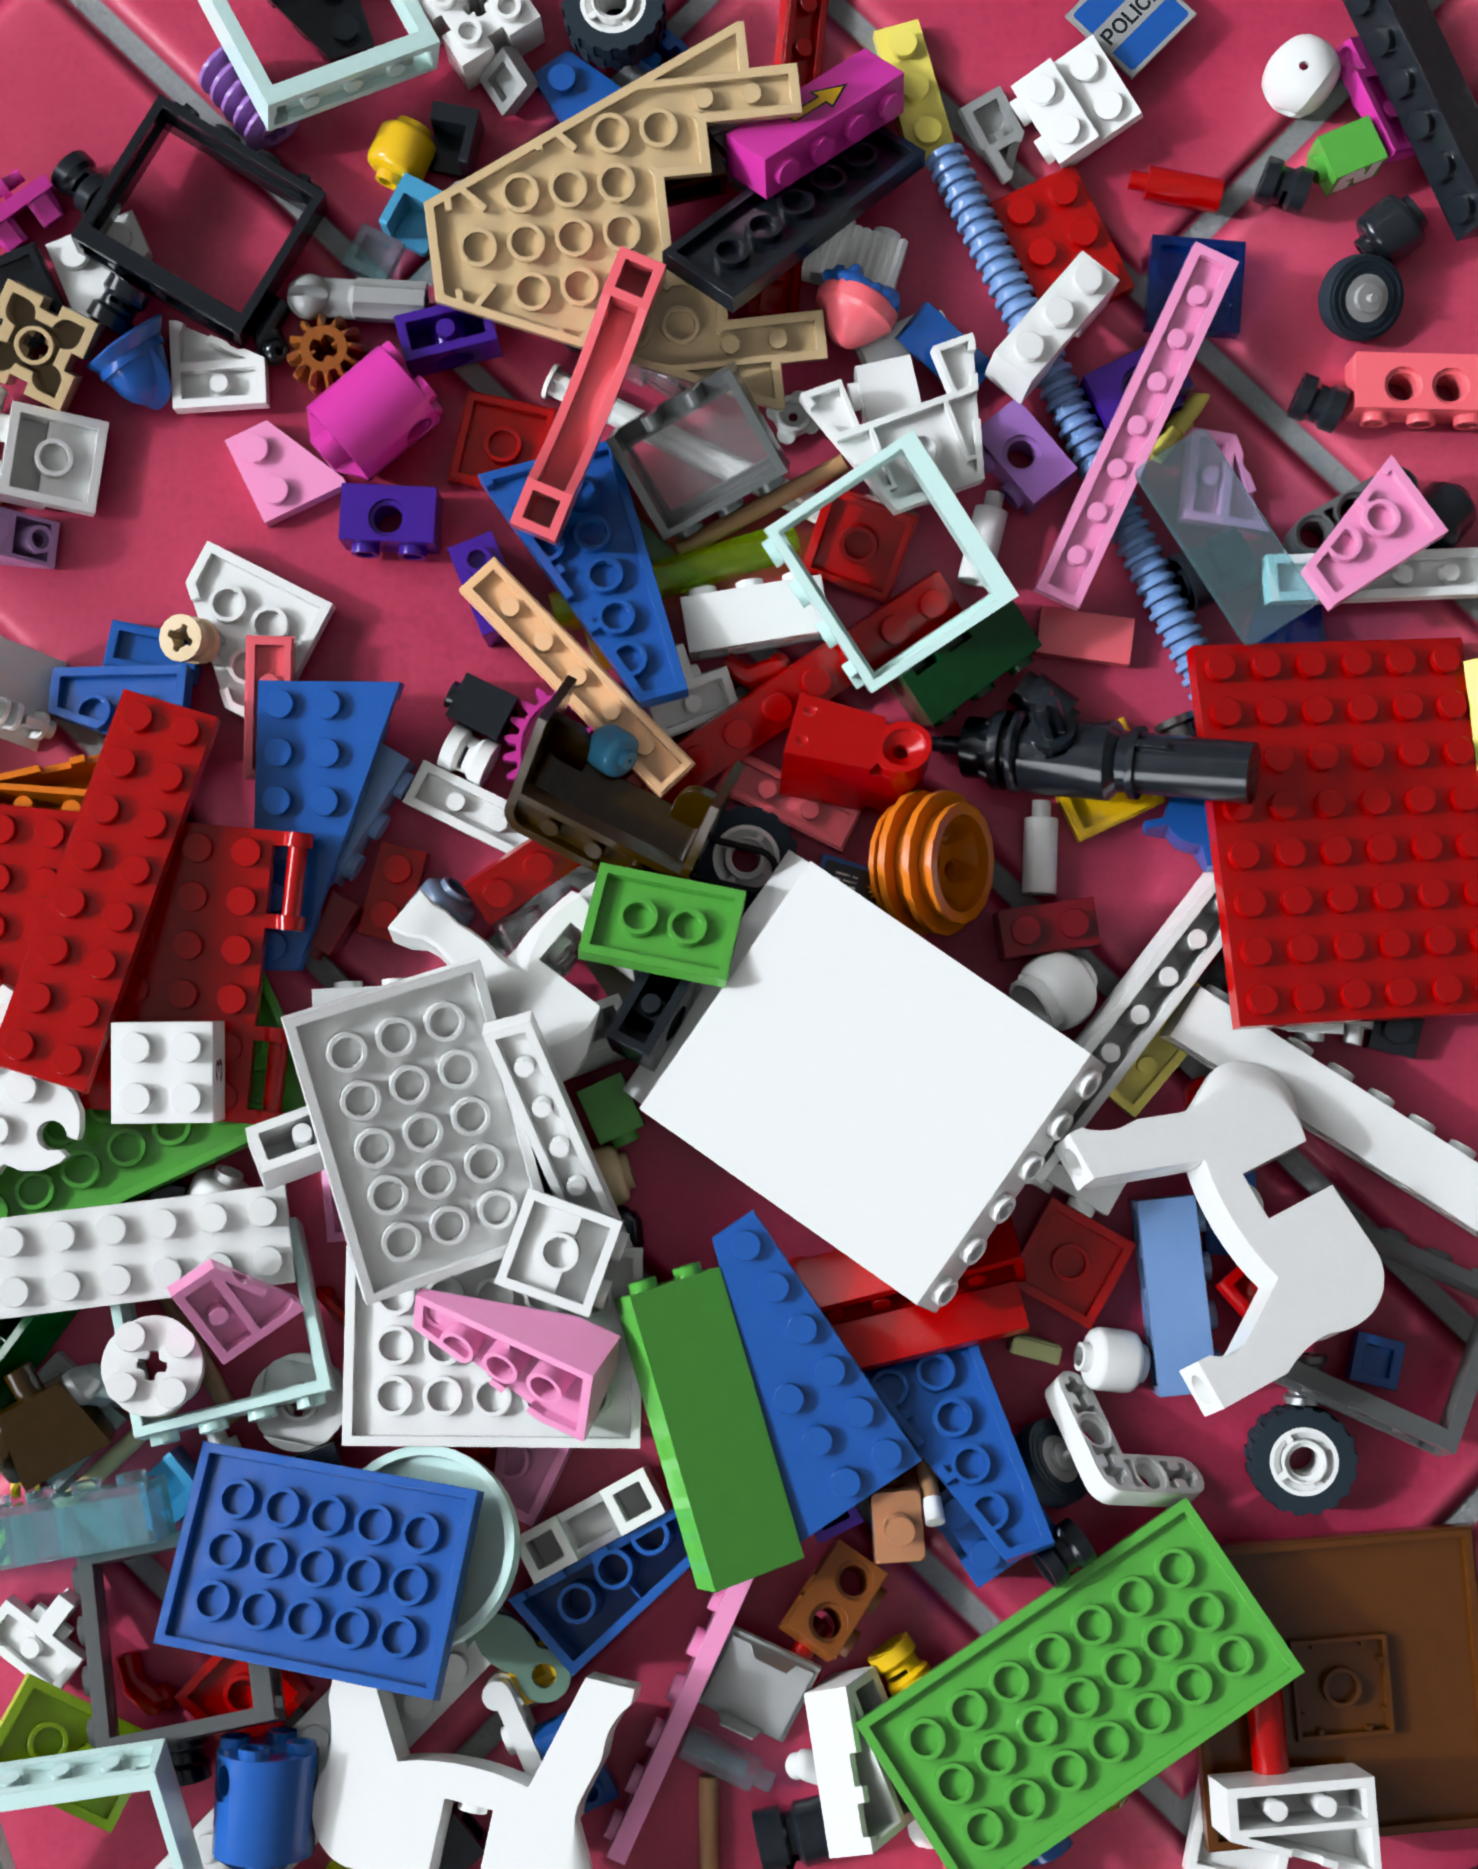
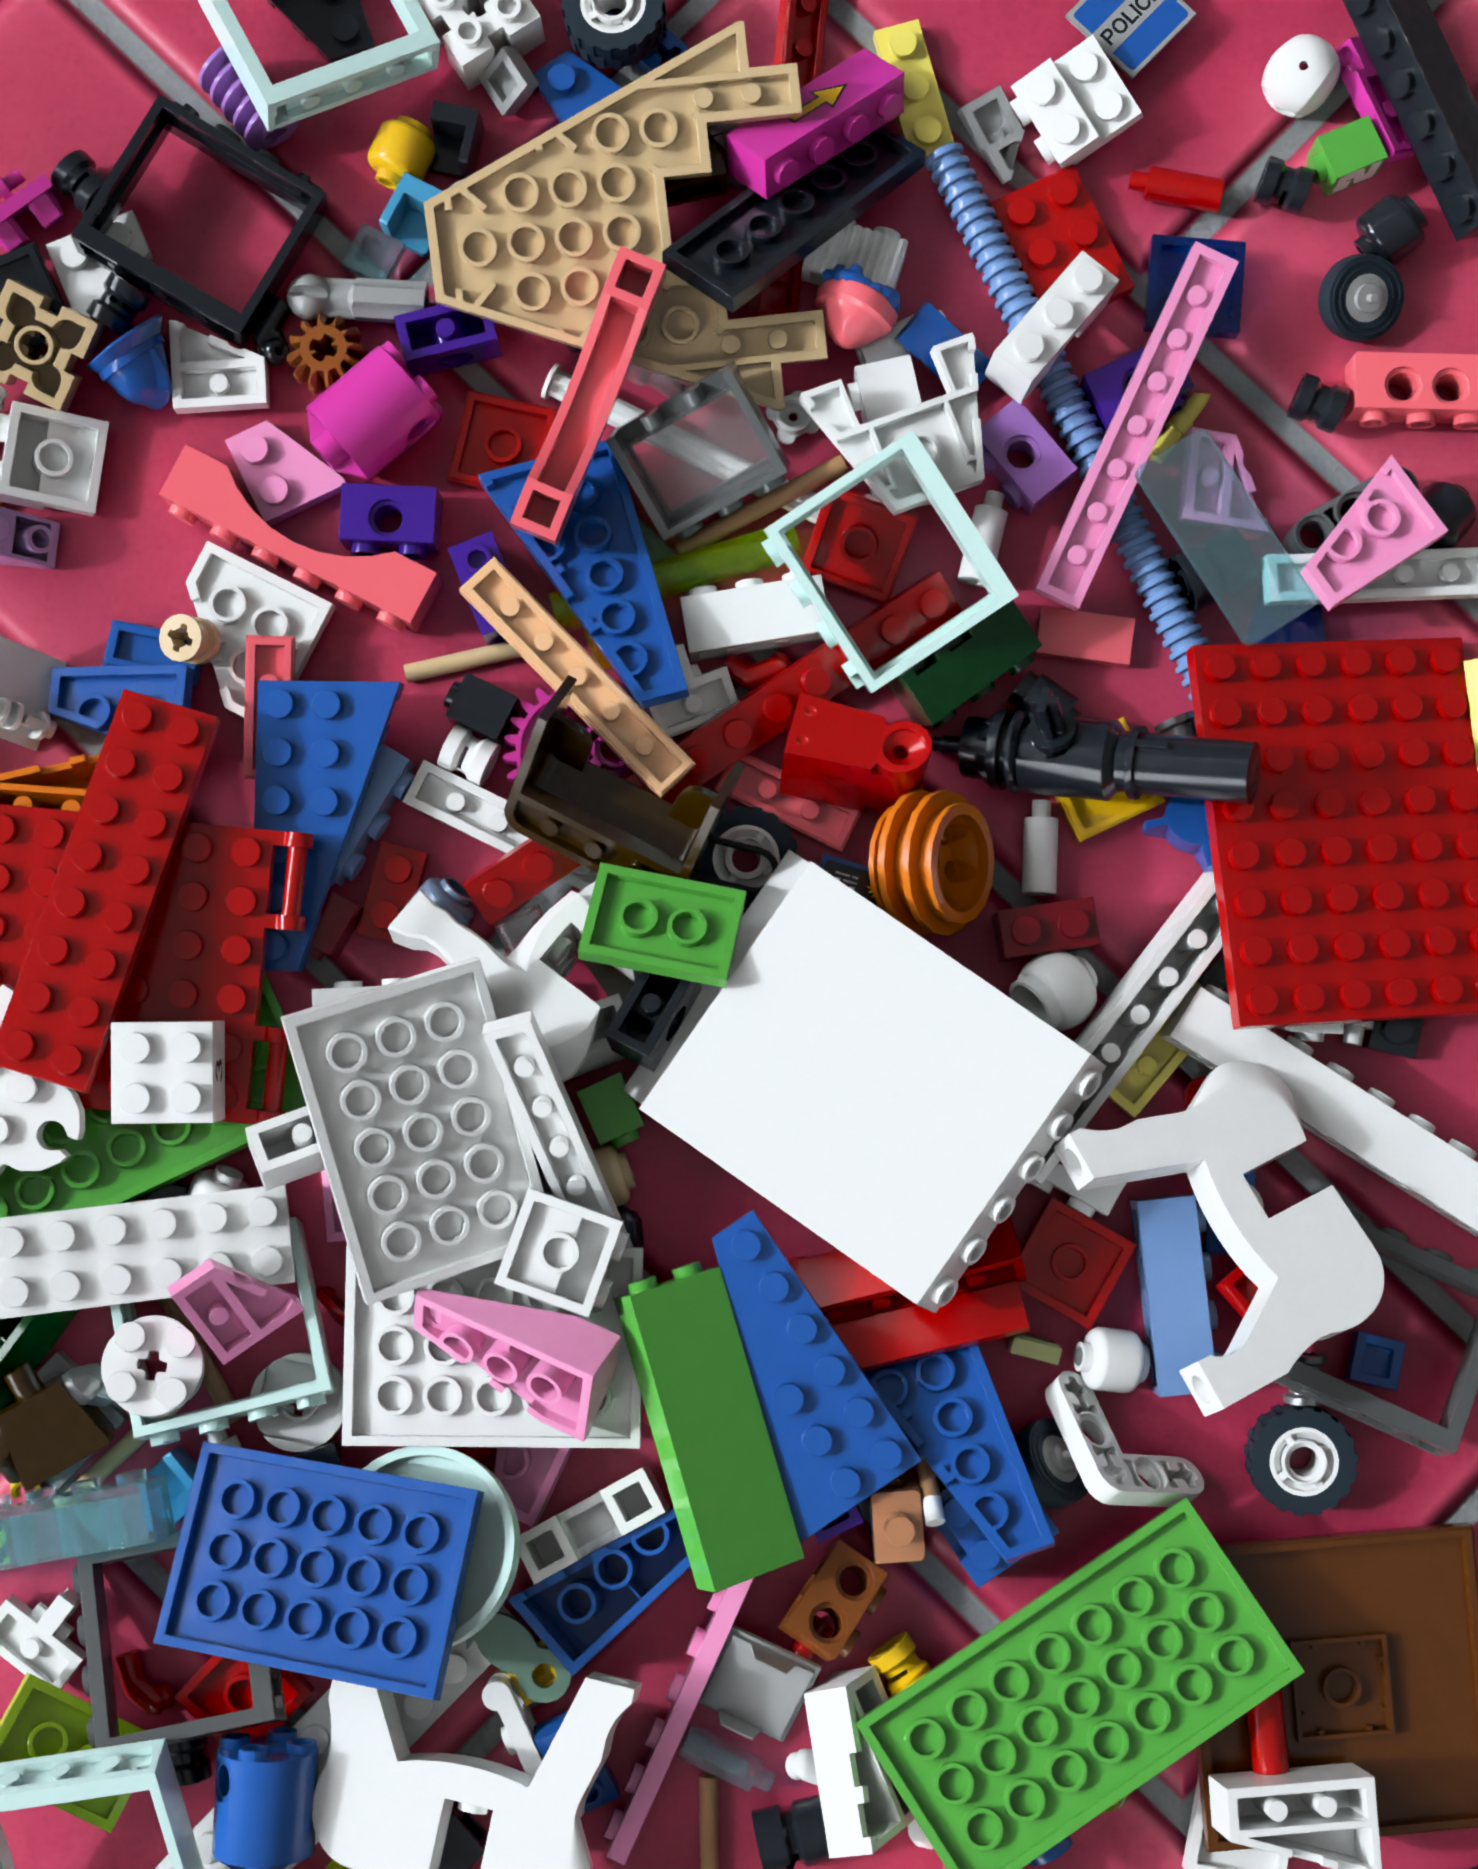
(384, 582): none -> coral arch
(459, 661): none -> tan bar
(612, 750): dark azure piece -> none
(1070, 1551): black wheel -> none

